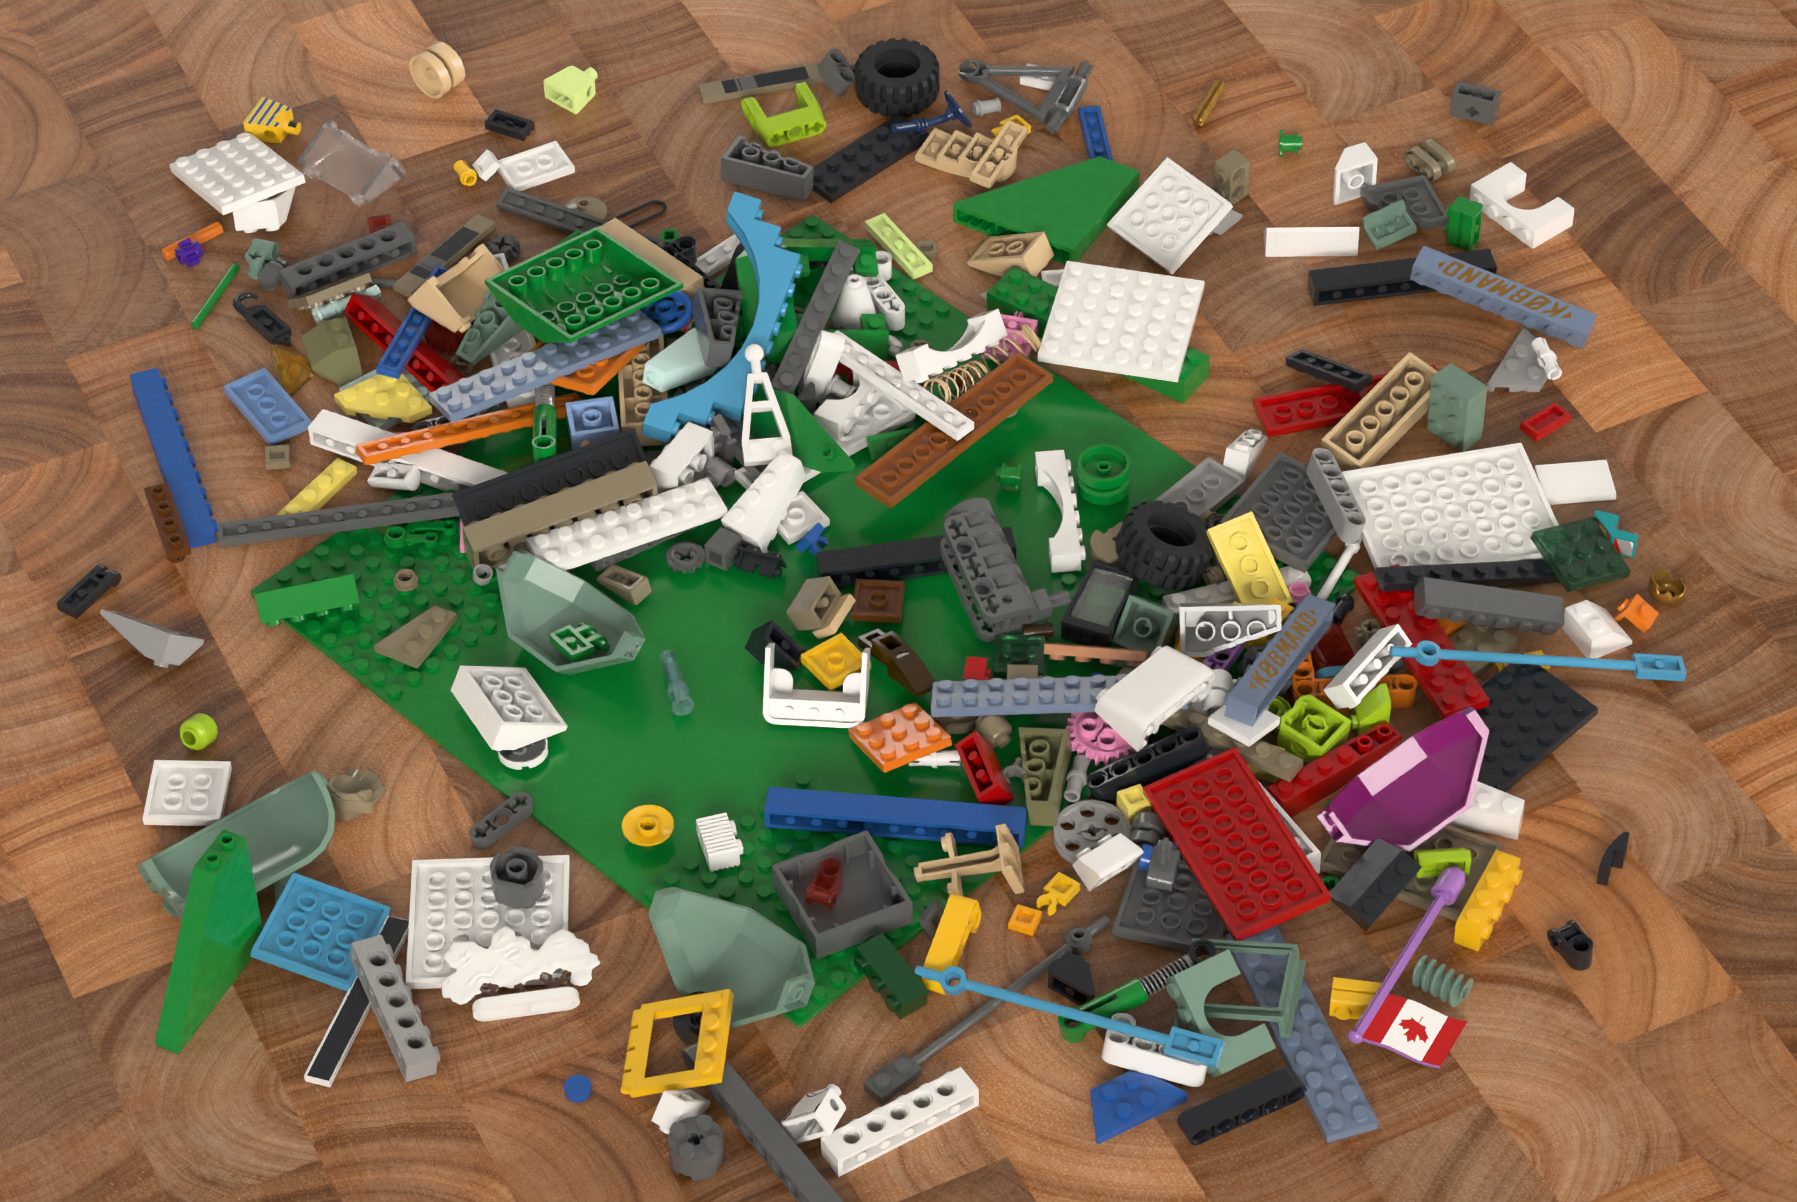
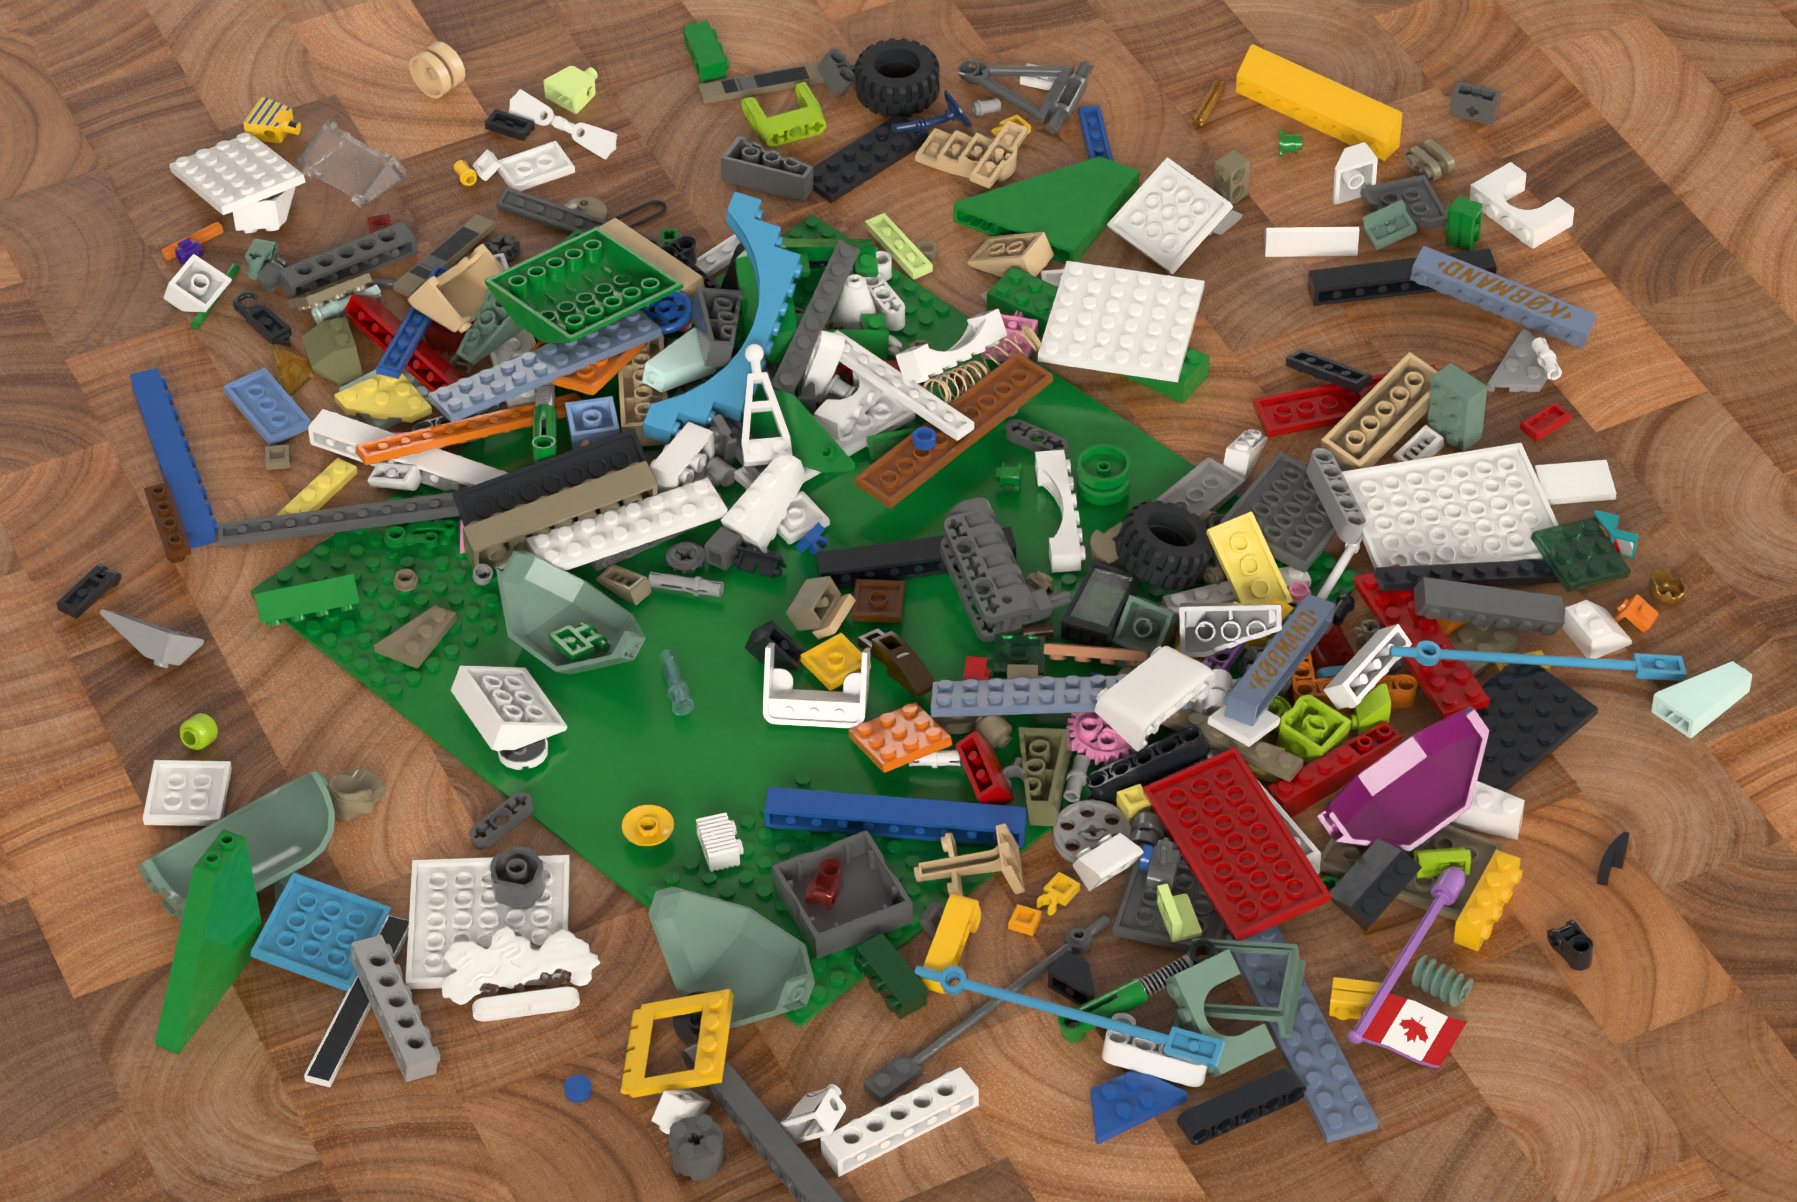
(196, 286): none -> white slope
(594, 139): none -> white piece
(691, 585): none -> light grey pin
(705, 51): none -> green brick
(924, 438): none -> blue tile
(1022, 433): none -> dark grey beam
(1039, 581): none -> dark tan gear
(1177, 914): none -> yellowish green panel
(1319, 102): none -> yellow slope
(1424, 434): none -> white slope
(1701, 699): none -> light aqua slope

